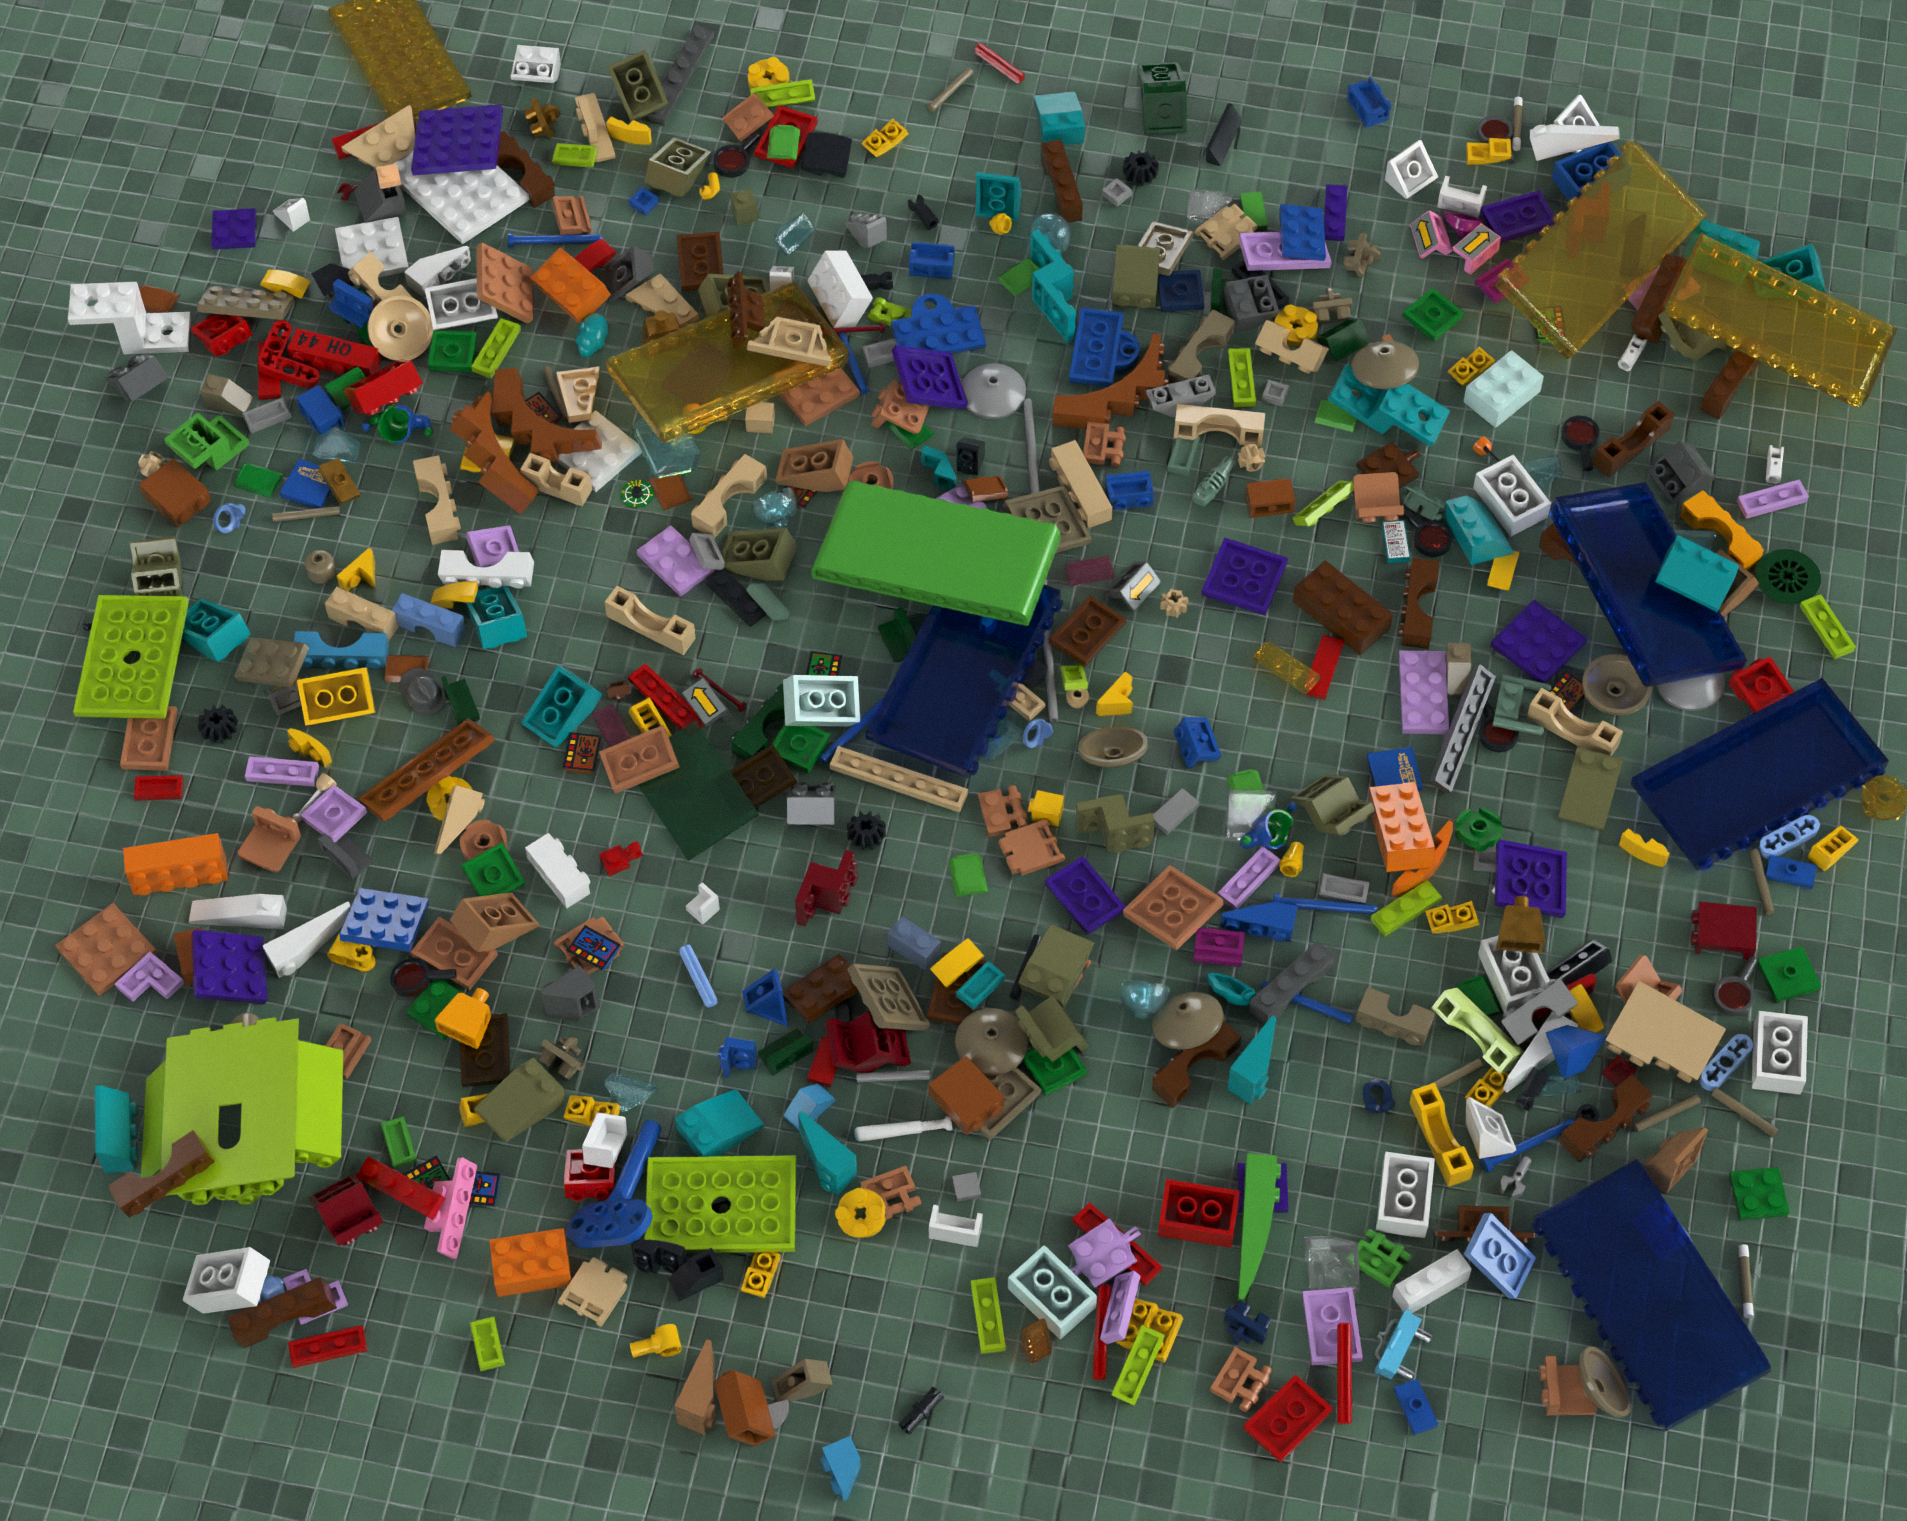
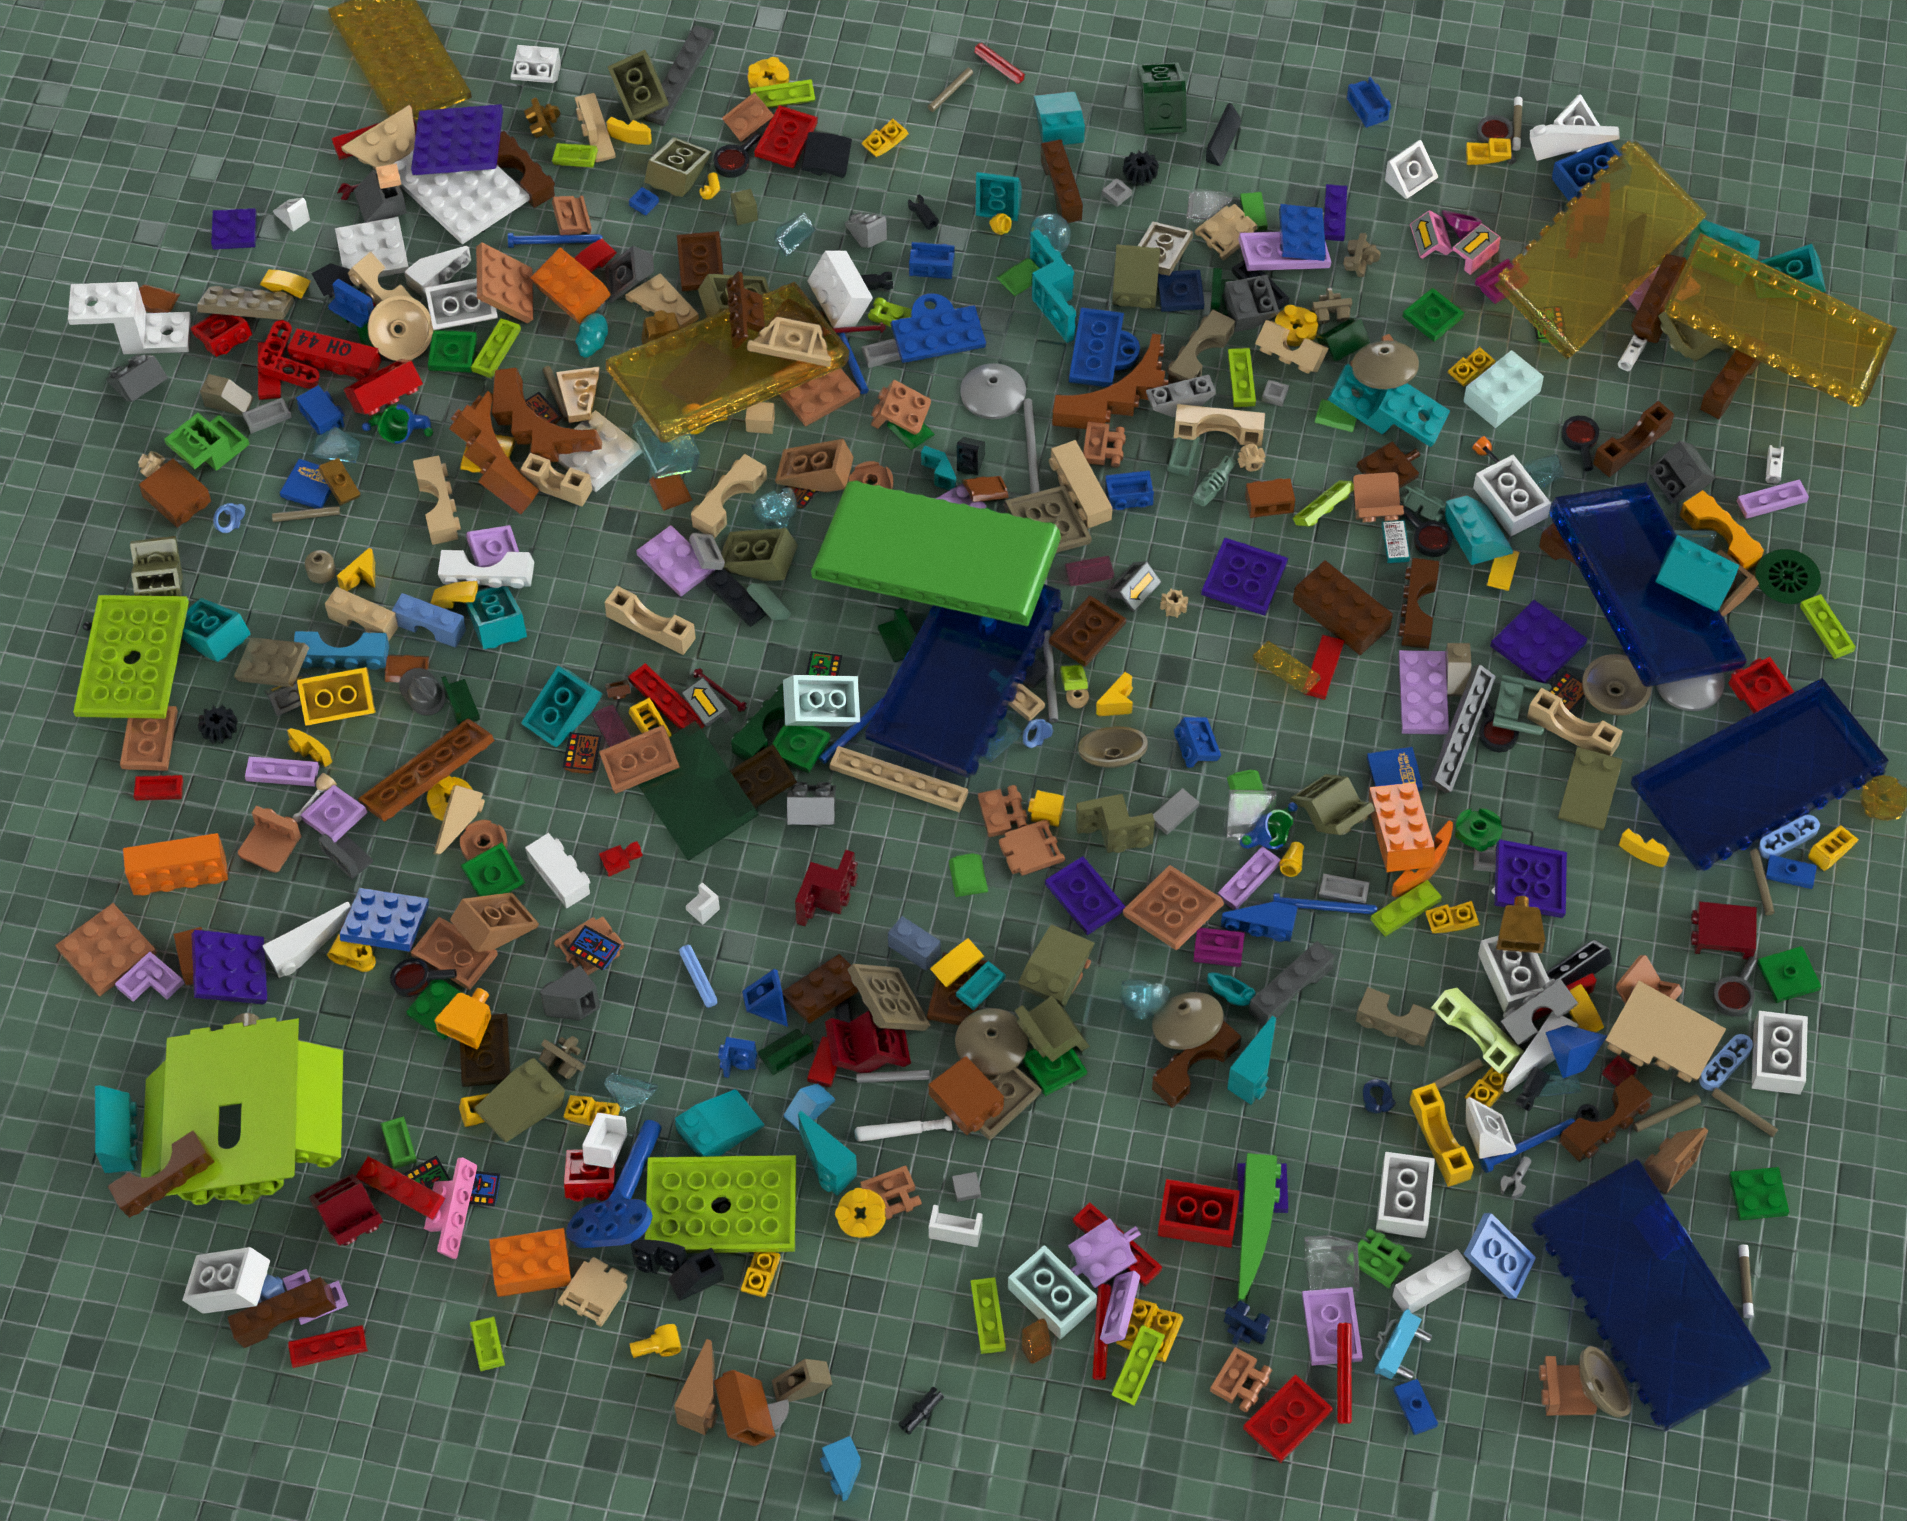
(241, 911): white slope -> none
(257, 479): green piece -> none
(336, 387): green piece -> none
(352, 1044): nougat plate -> none
(637, 493): green piece -> none
(780, 276): white slope -> none
(783, 142): bright green piece -> none
(866, 830): black gear -> none
(929, 377): dark purple plate -> none
(1016, 990): black bar -> none
(1319, 1007): blue bar -> none
(1460, 200): white panel -> none
(1469, 1219): reddish brown bracket -> none
(1481, 994): green piece -> none
(1518, 216): dark purple plate -> none

